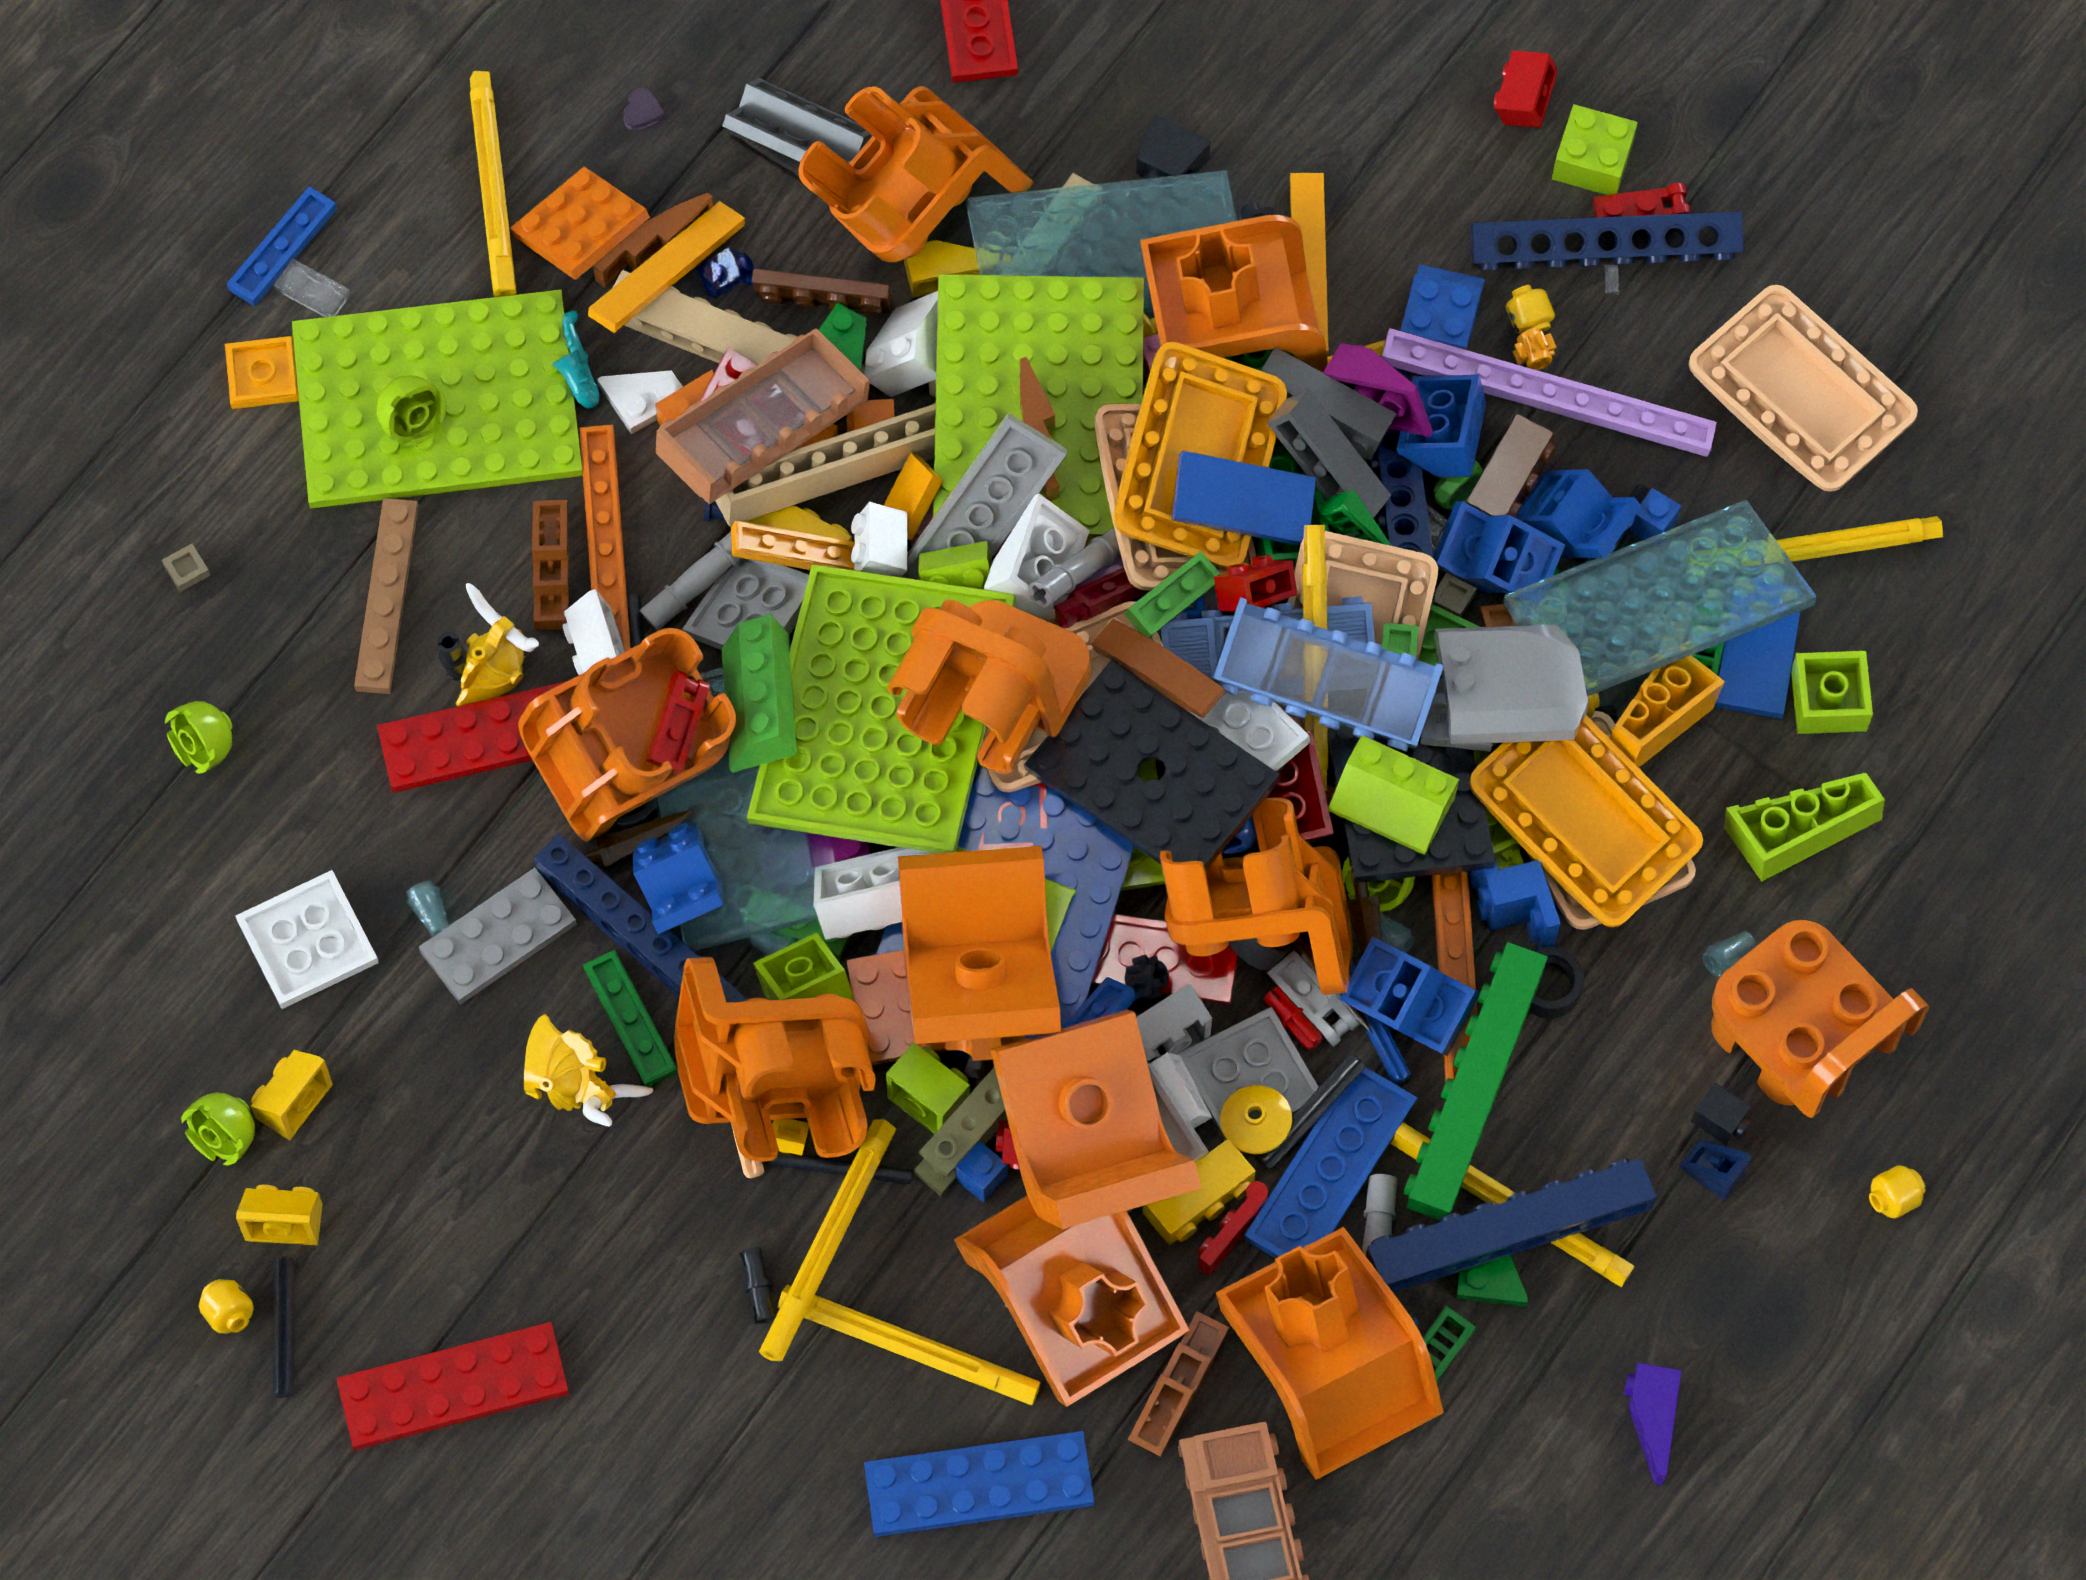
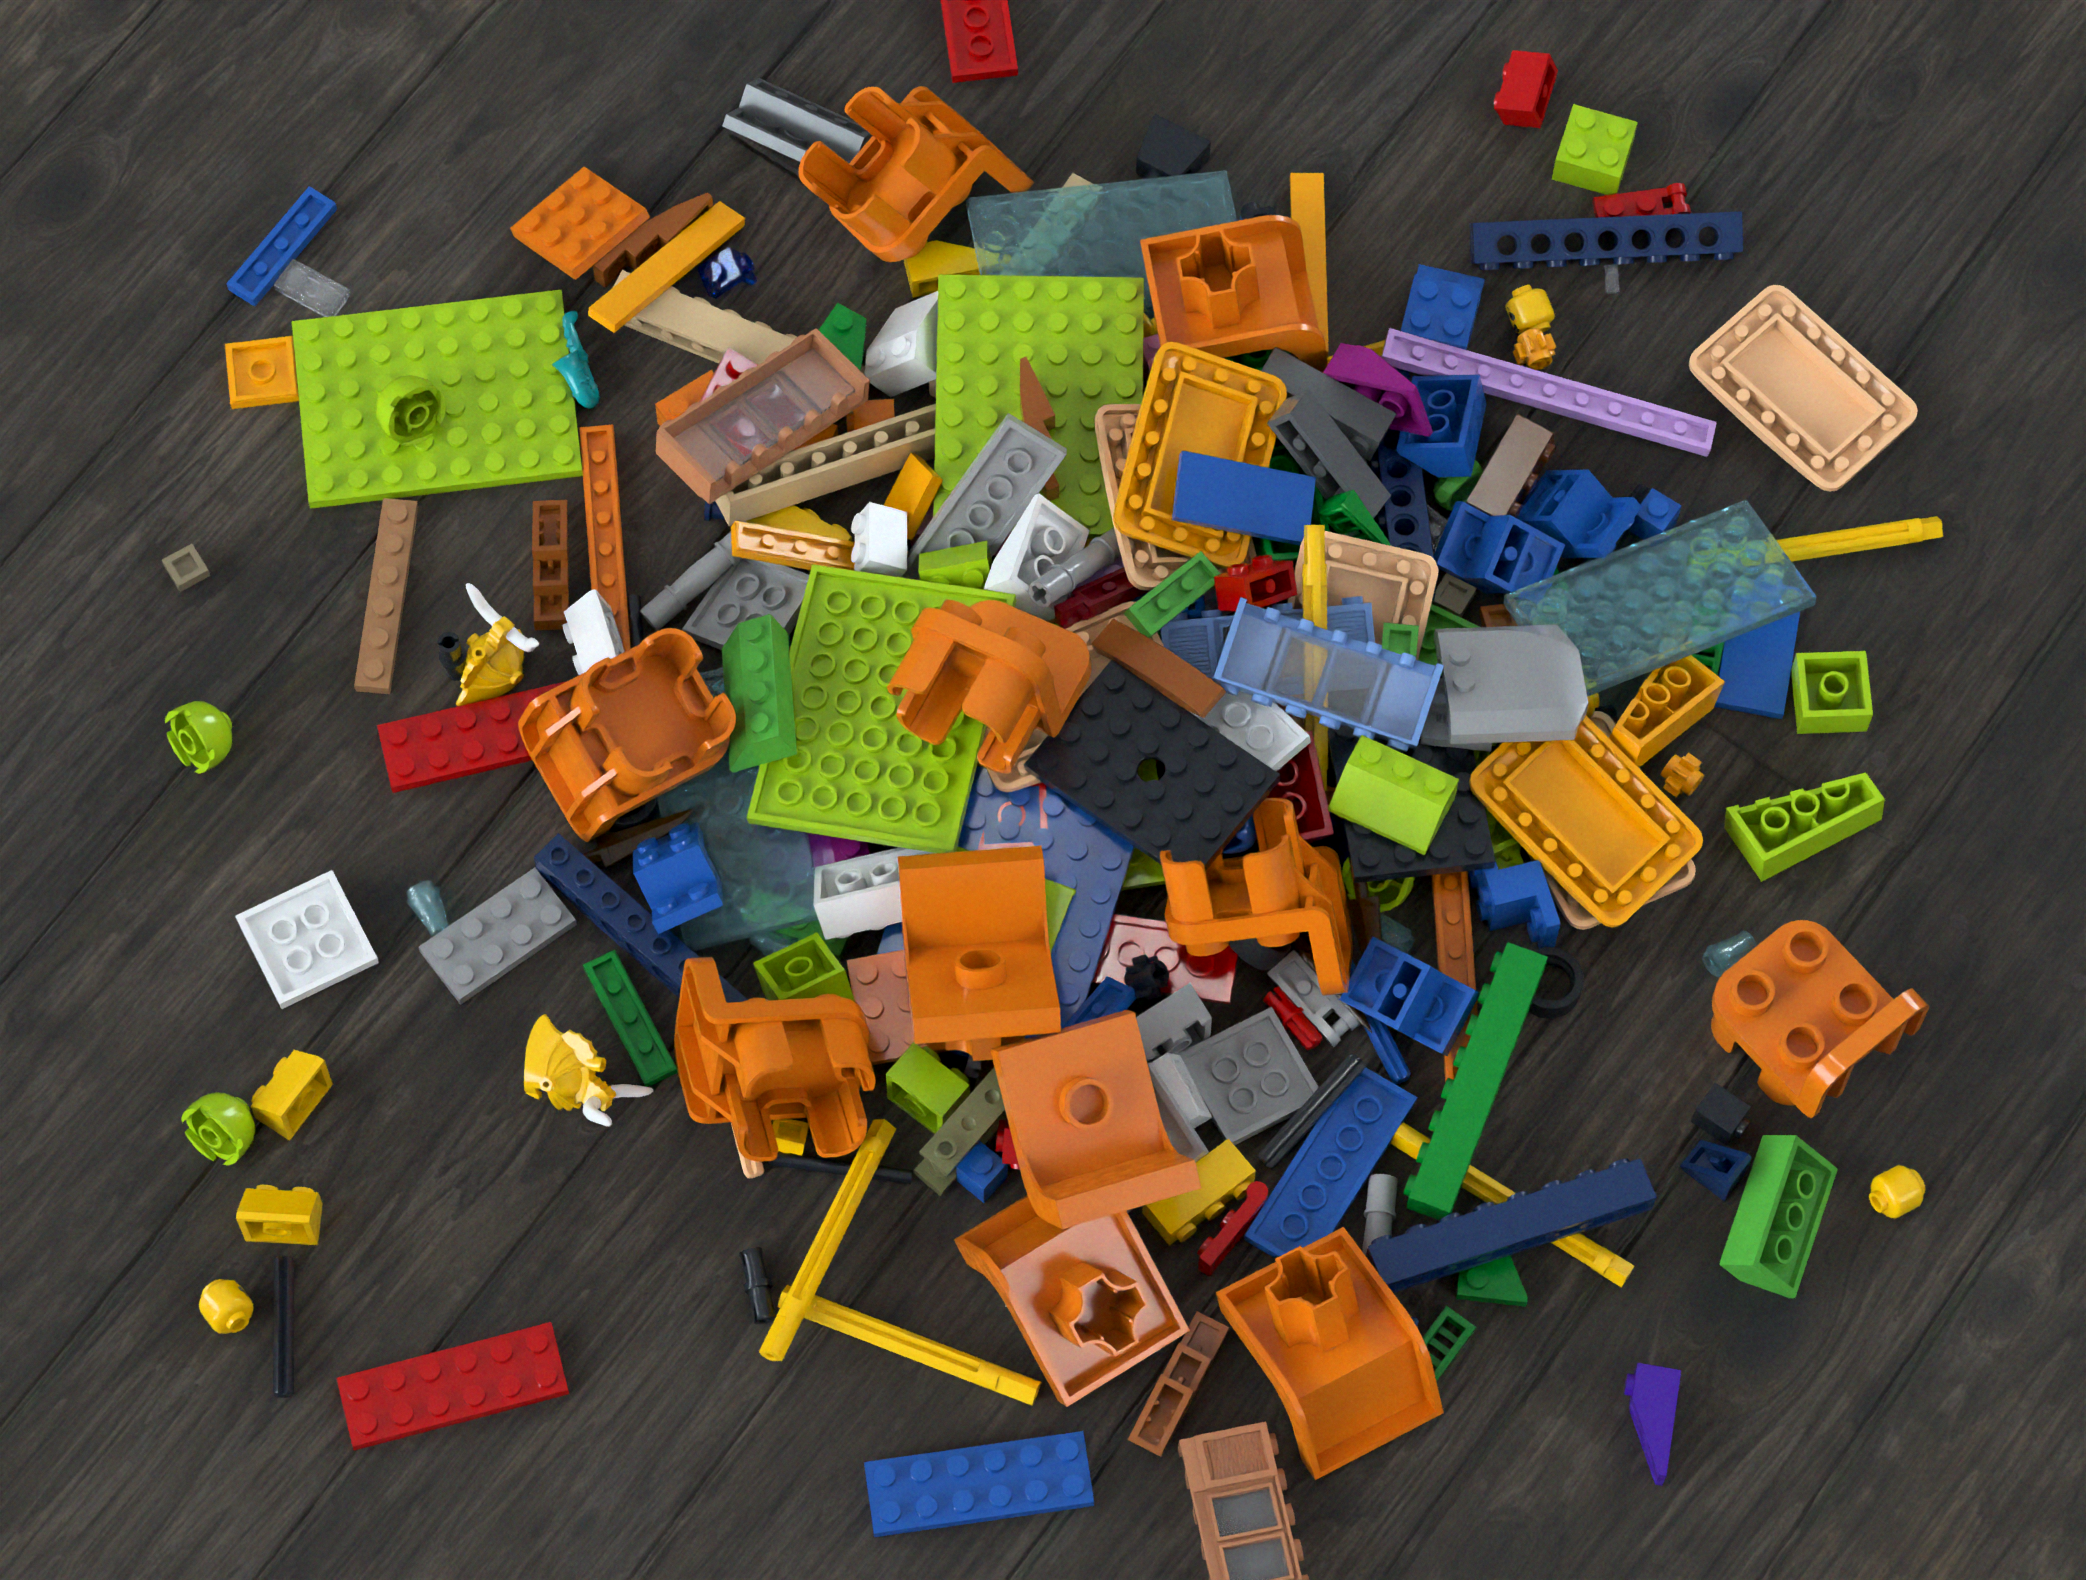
(492, 185): yellow piece -> none
(636, 395): white wing -> none
(642, 110): clear purple tile -> none
(678, 722): red plate -> none
(813, 290): reddish brown plate -> none
(1259, 1134): yellow dish -> none
(1682, 775): none -> light orange gear
(1779, 1215): none -> bright green slope

